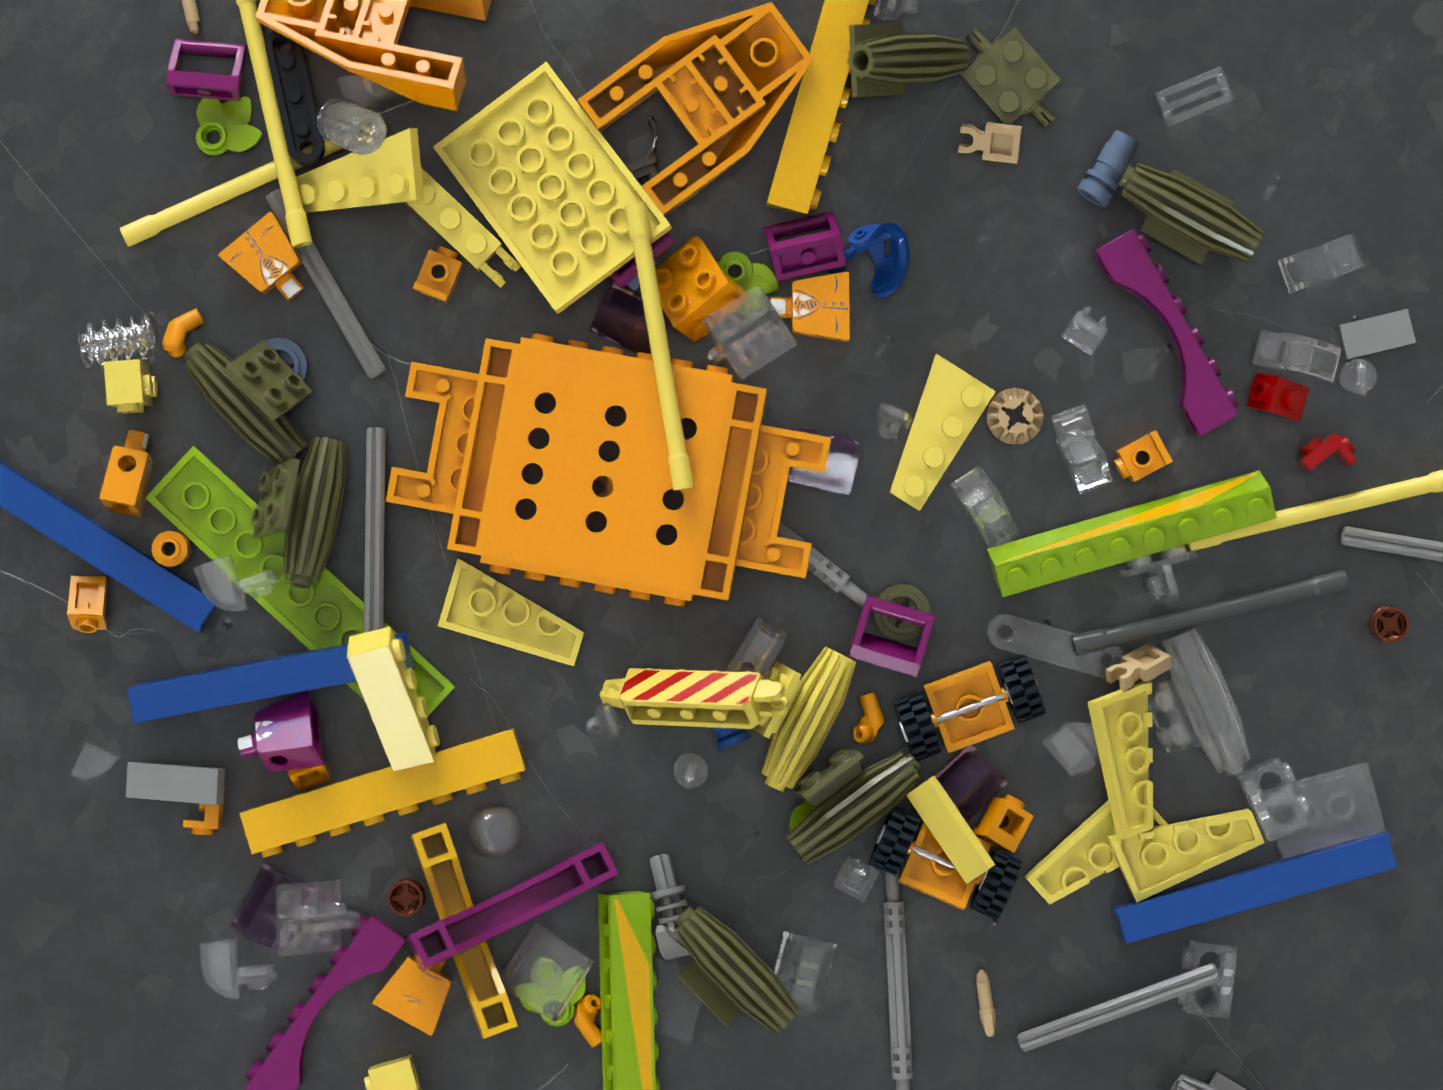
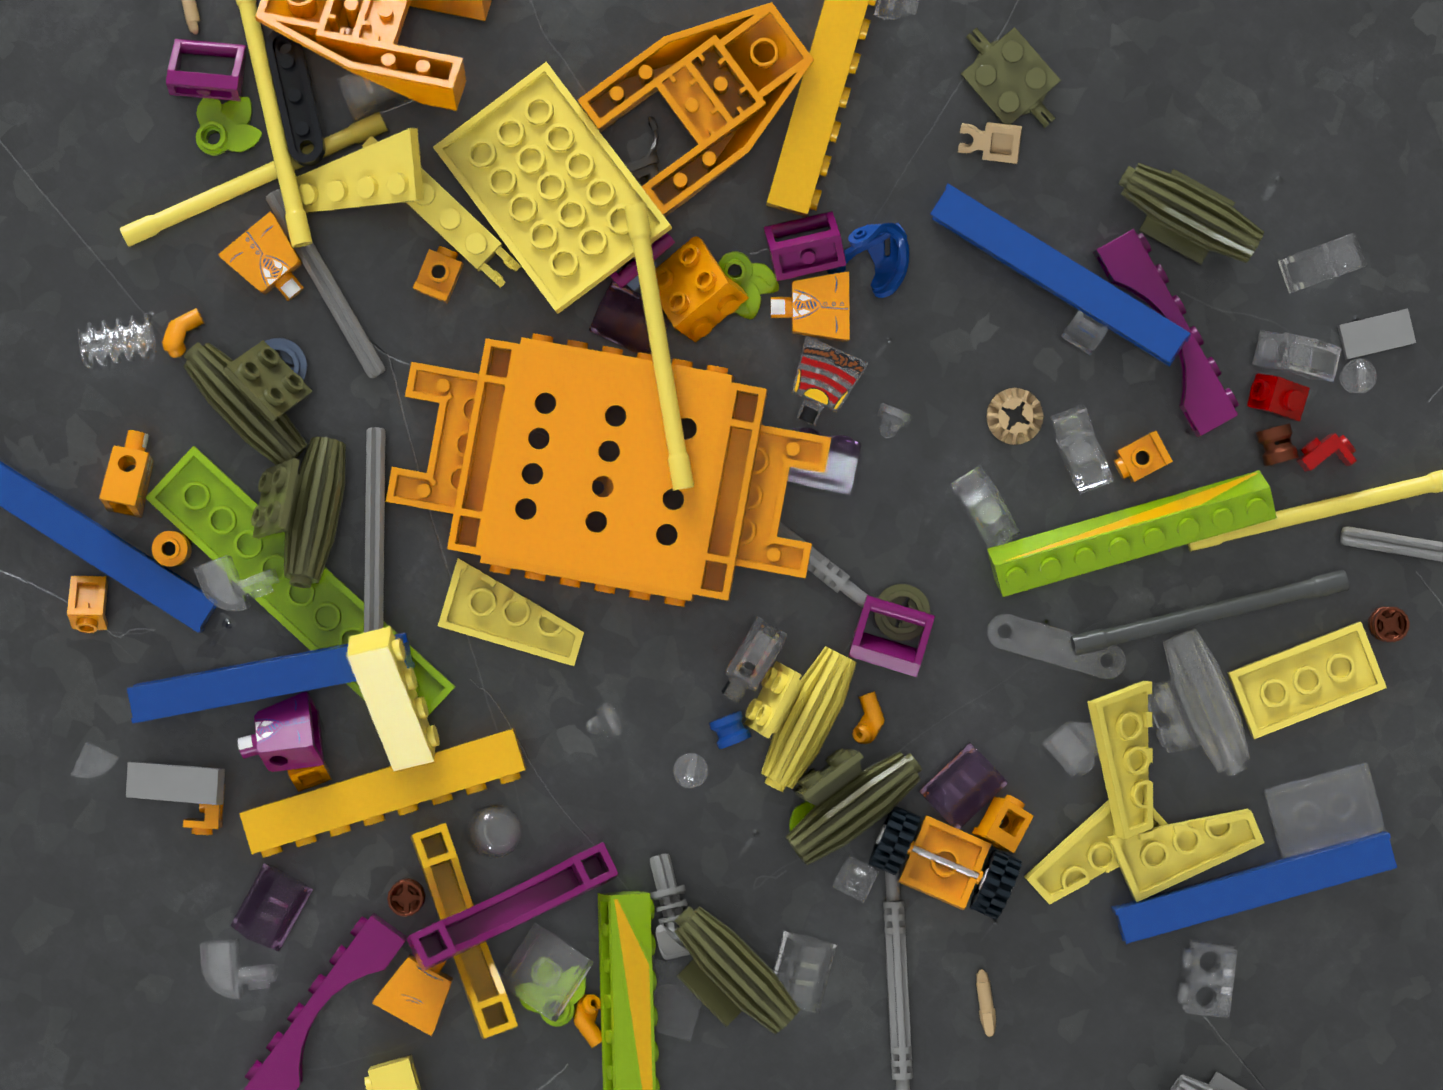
(129, 385): light yellow brick -> none
(311, 917): clear bracket -> none
(351, 126): clear piece -> none
(695, 698): light yellow hinge -> none
(748, 333): clear bracket -> none
(824, 378): none -> torso
(887, 59): olive plate -> none
(941, 424): light yellow wing -> none
(950, 829): light yellow tile -> none
(969, 707): plate -> none
(1059, 275): none -> blue tile
(1109, 167): sand blue axle -> none
(1118, 1007): light grey axle -> none
(1142, 663): tan plate -> none
(1161, 580): clear bracket -> none
(1166, 108): clear tile -> none
(1266, 802): clear brick -> none
(1277, 453): none -> copper wheel
(1306, 680): none -> light yellow plate

